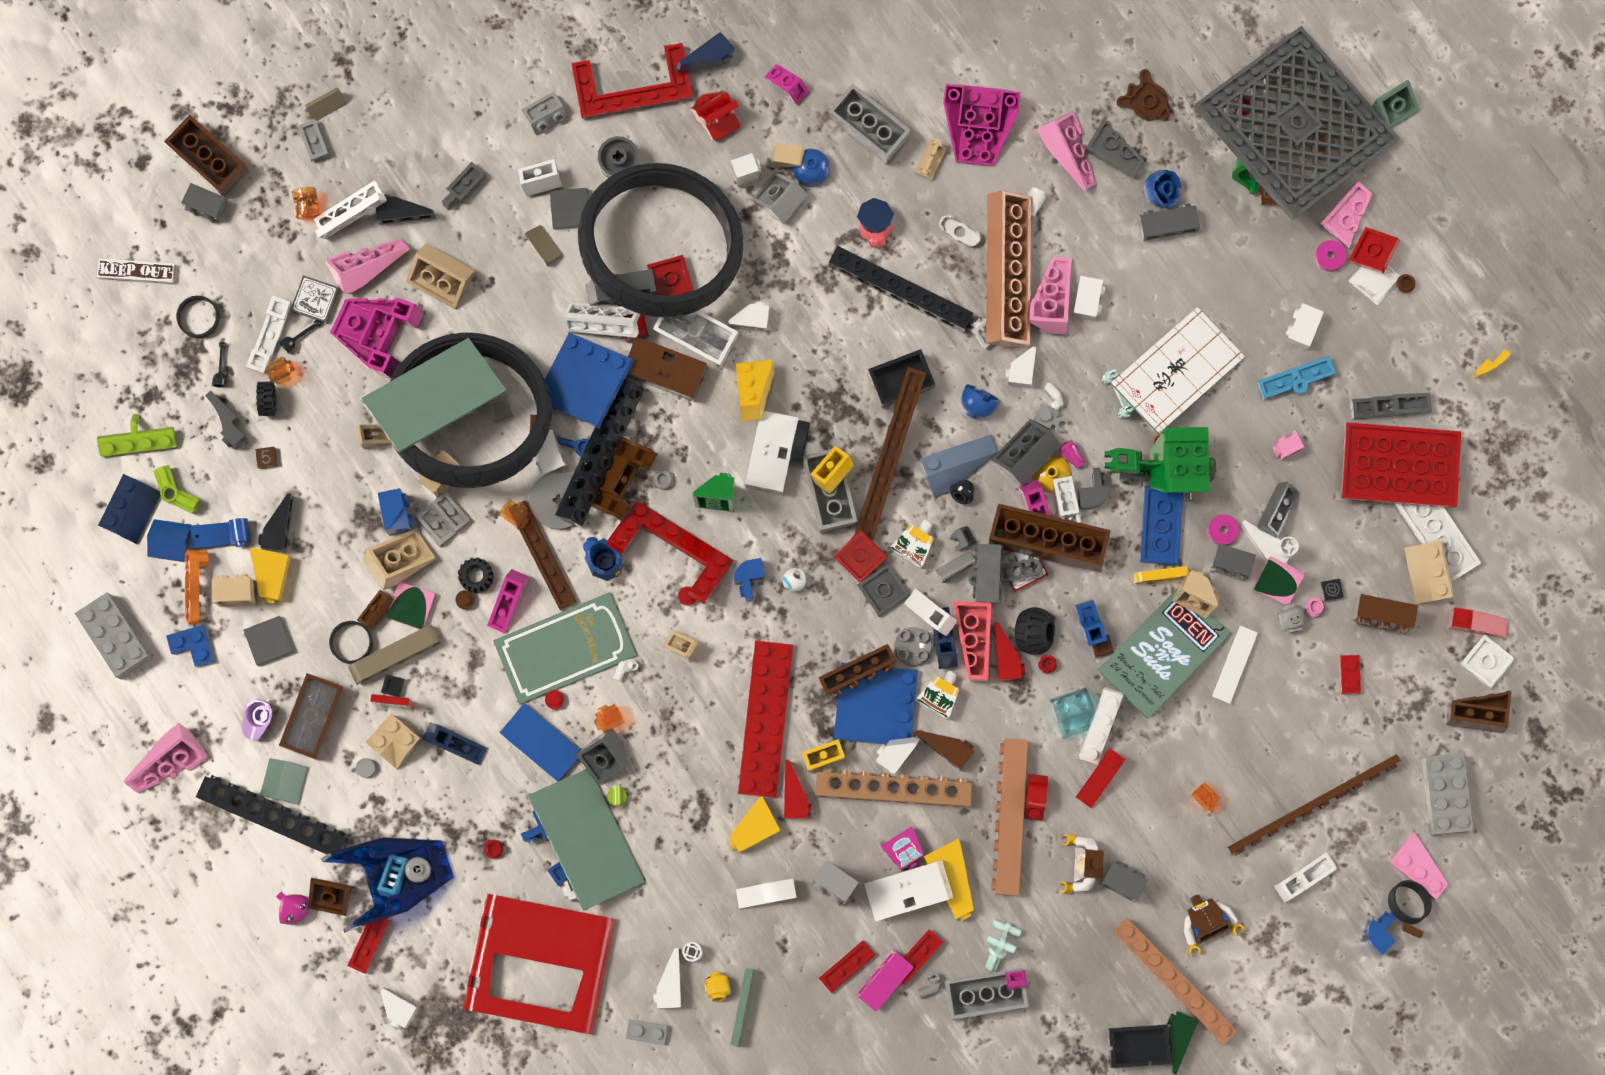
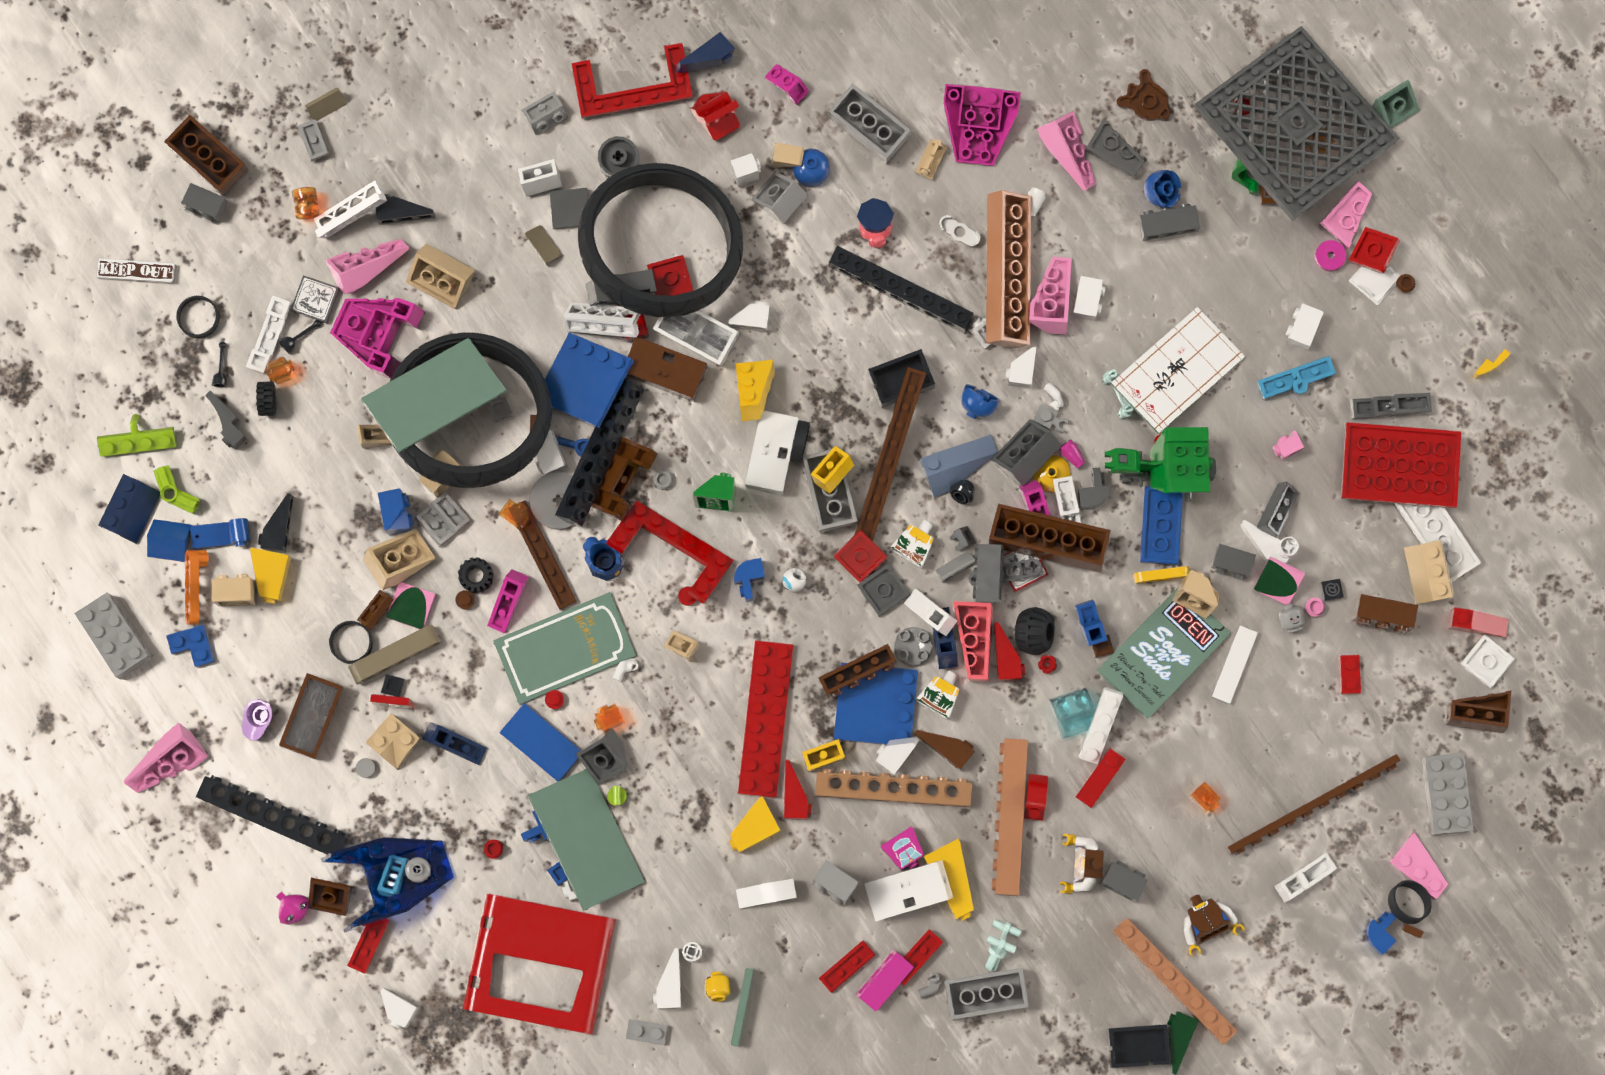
(266, 457): reddish brown tile -> none
(268, 640): dark grey tile -> none
(283, 781): sand green slope -> none
(463, 185): dark grey plate -> none
(1016, 980): dark pink slope -> none
(1223, 521): dark pink piece -> none

